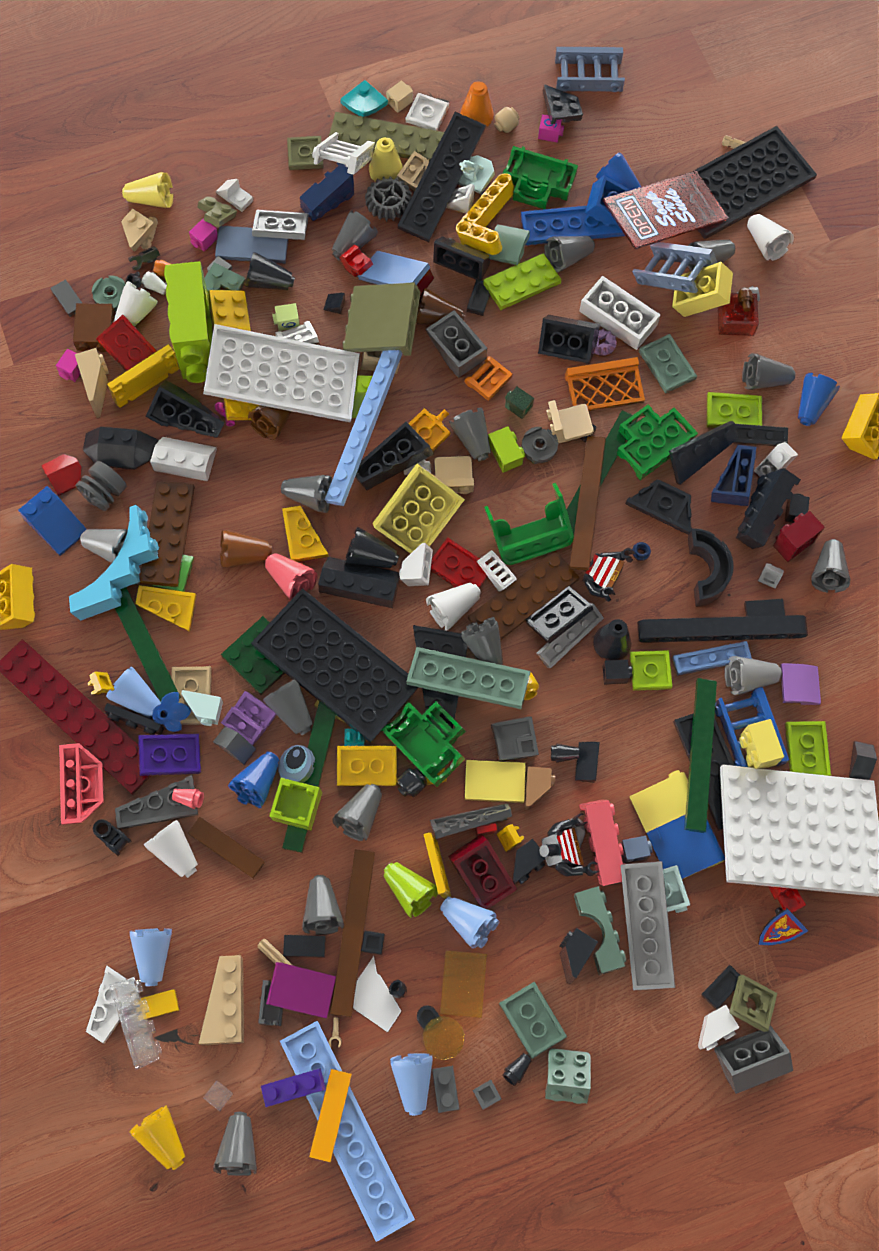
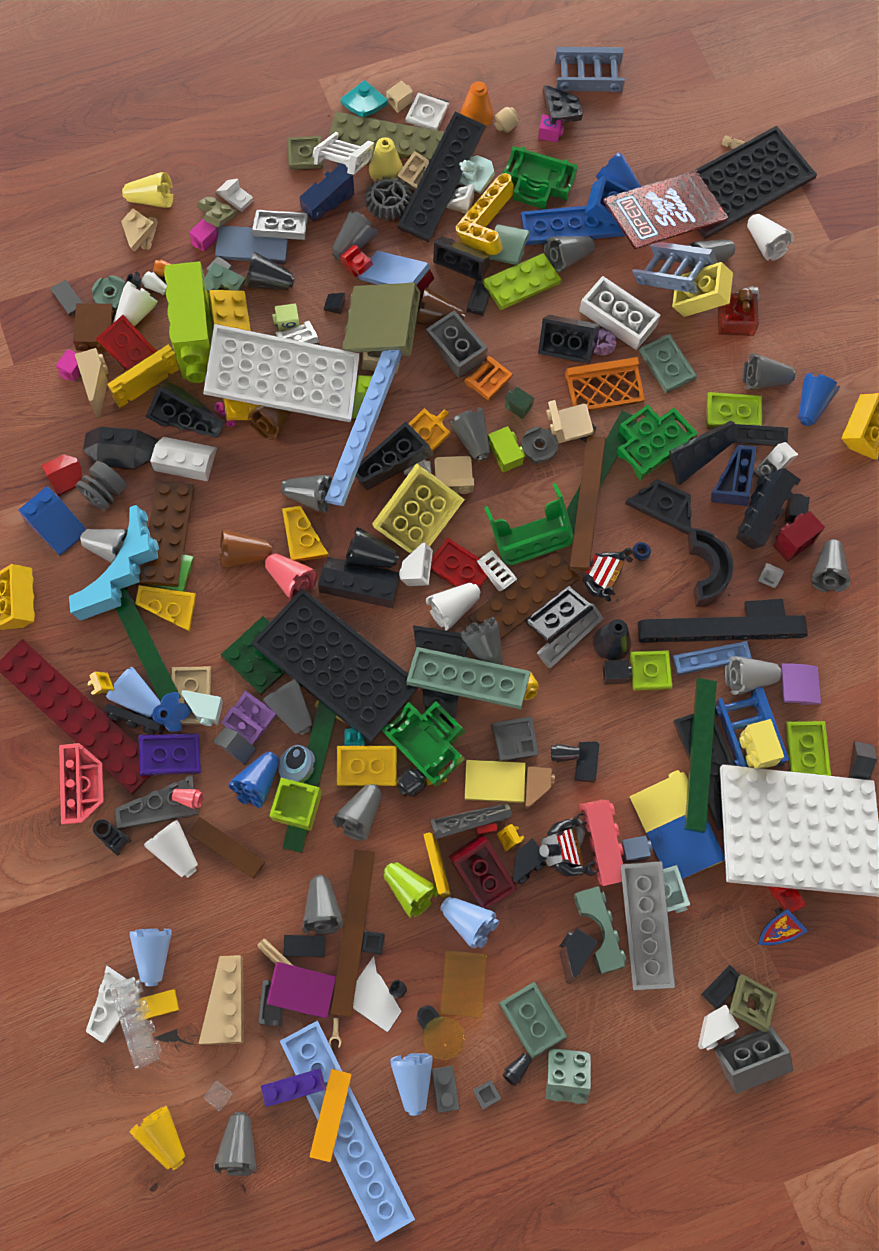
(148, 255): black plate -> none

